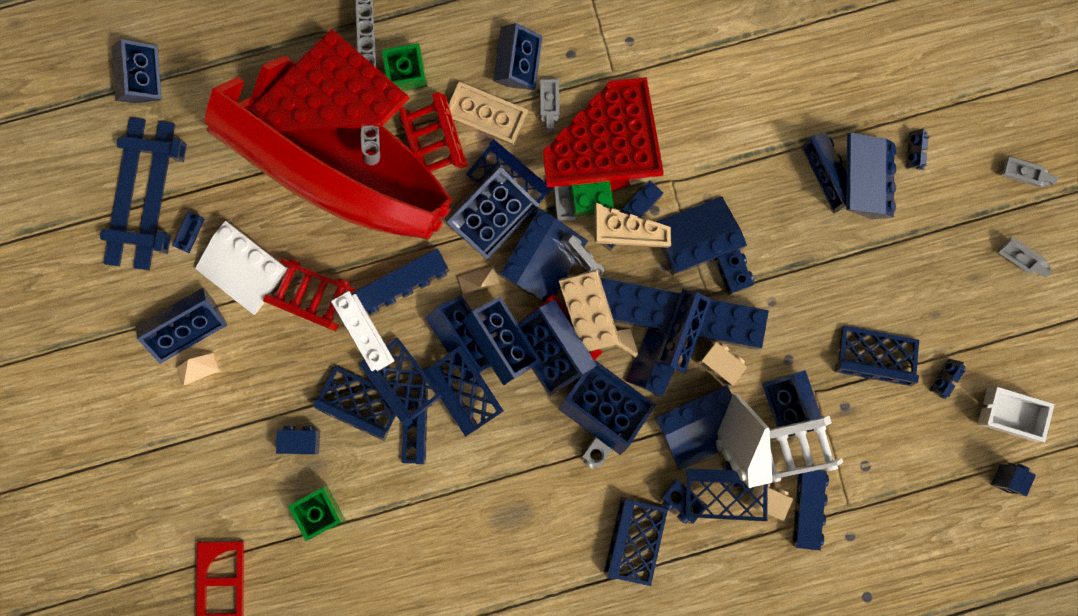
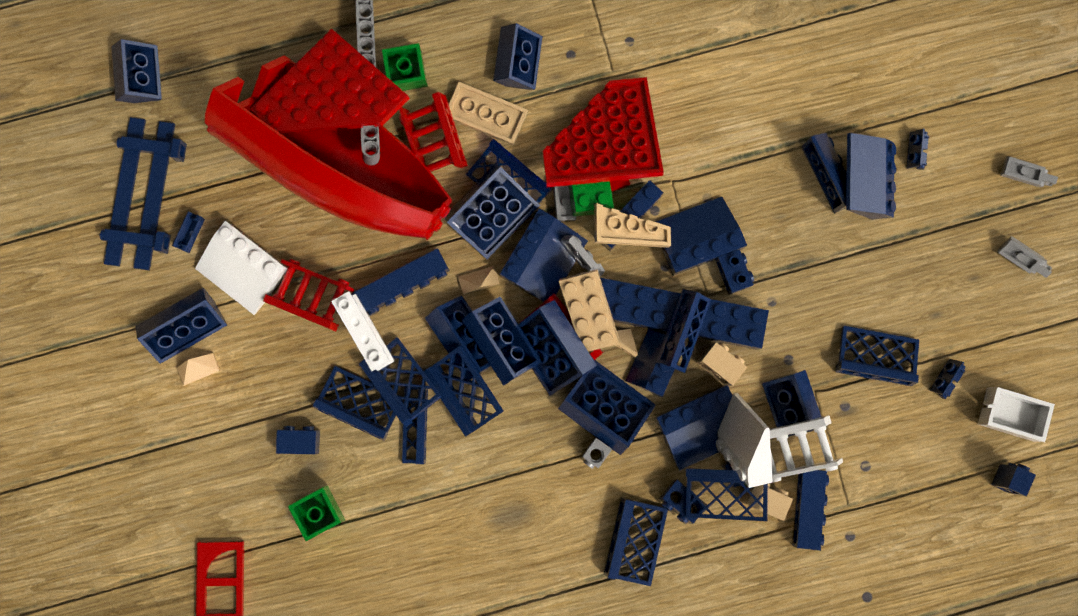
(549, 102): light grey hinge -> none

